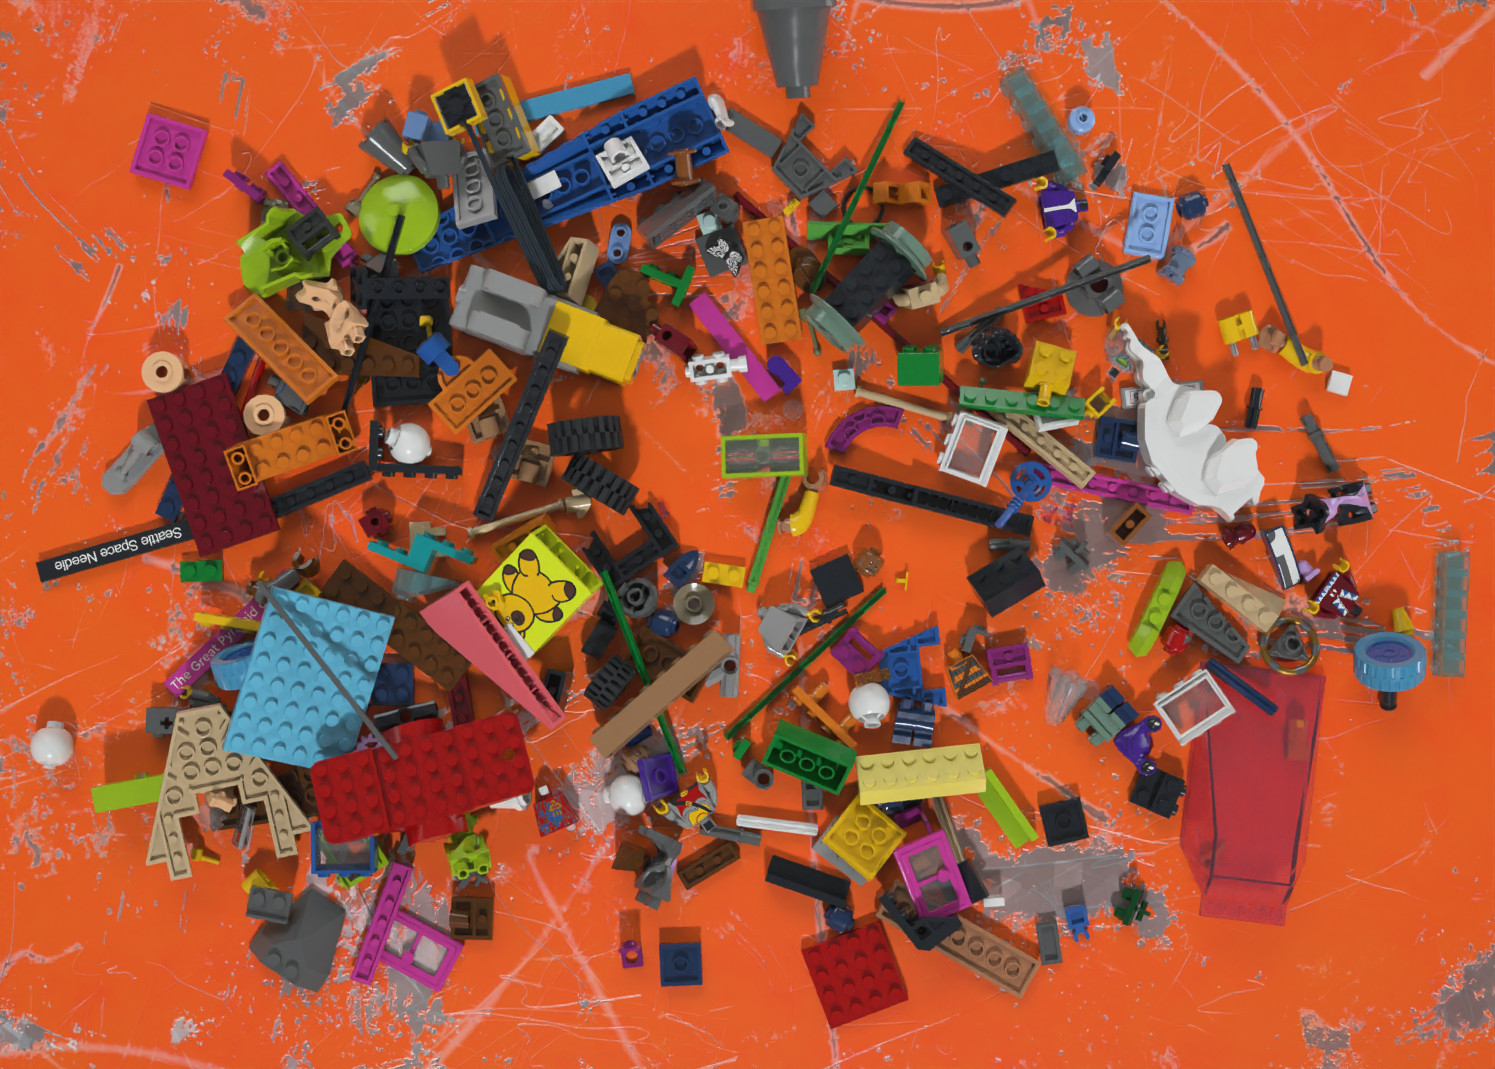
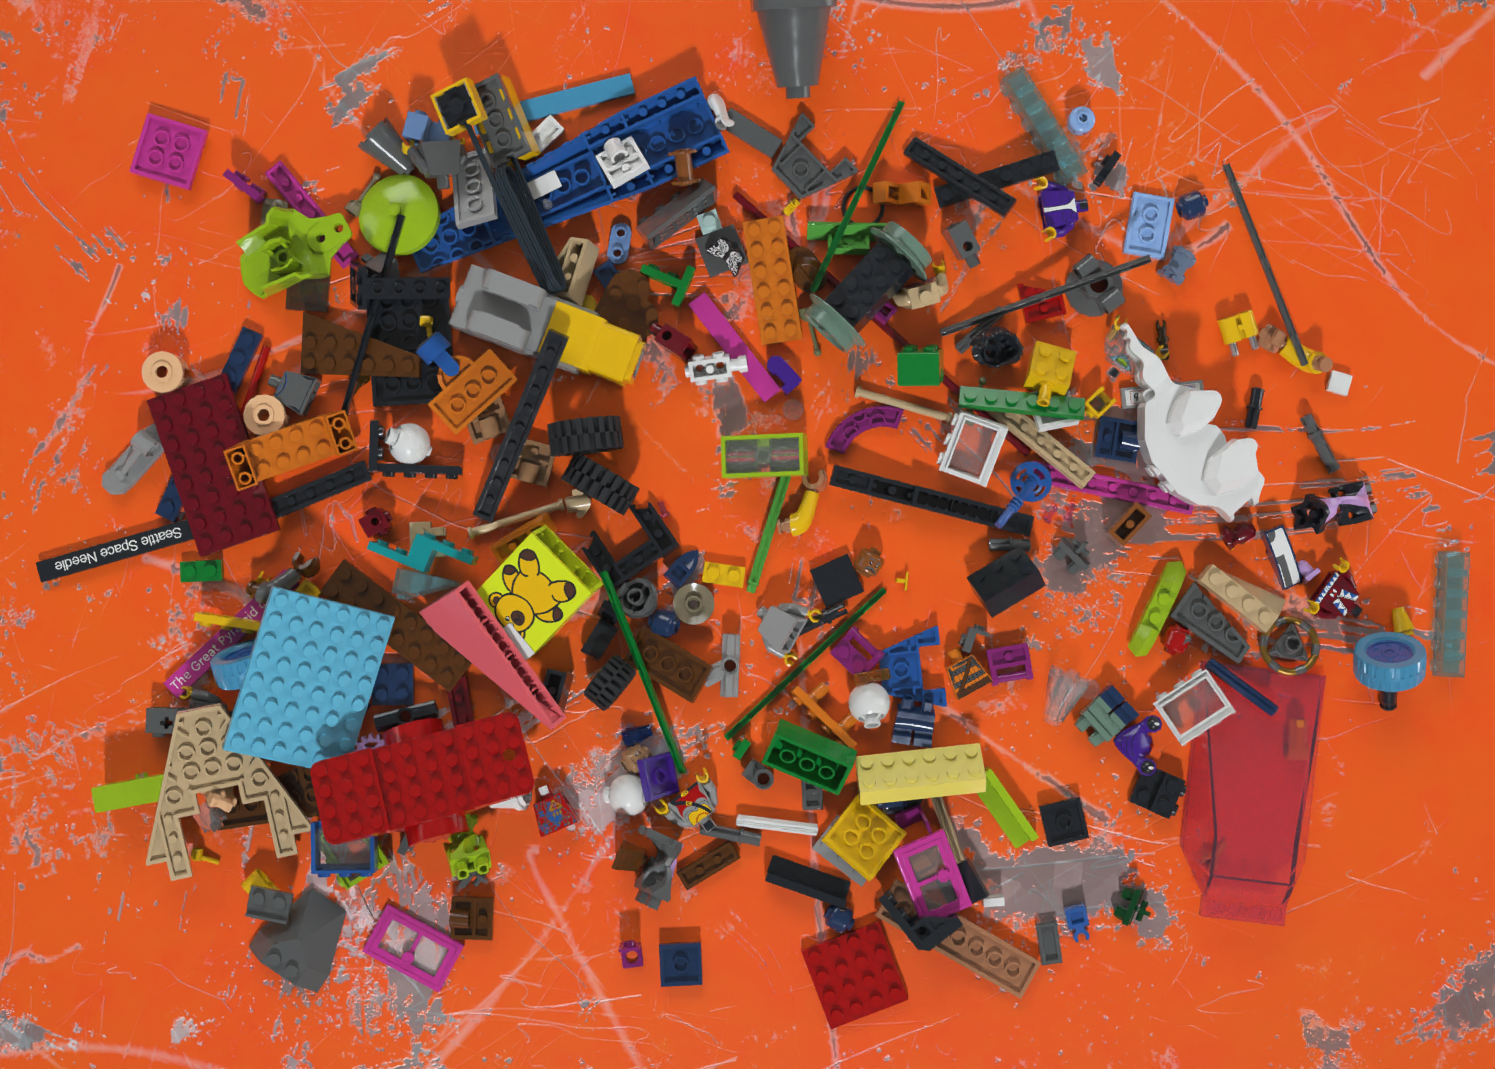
(52, 745): white brick -> none
(243, 826): light grey slope -> none
(281, 348): orange plate -> none
(308, 228): pearl dark grey plate -> none
(326, 669): dark grey piece -> none
(345, 322): light nougat hips -> none
(382, 922): dark pink tile -> none
(497, 597): yellow plate -> none
(662, 693): medium nougat brick -> none
(726, 209): dark grey bracket -> none
(822, 204): dark grey tile -> none
(844, 379): light aqua plate -> none

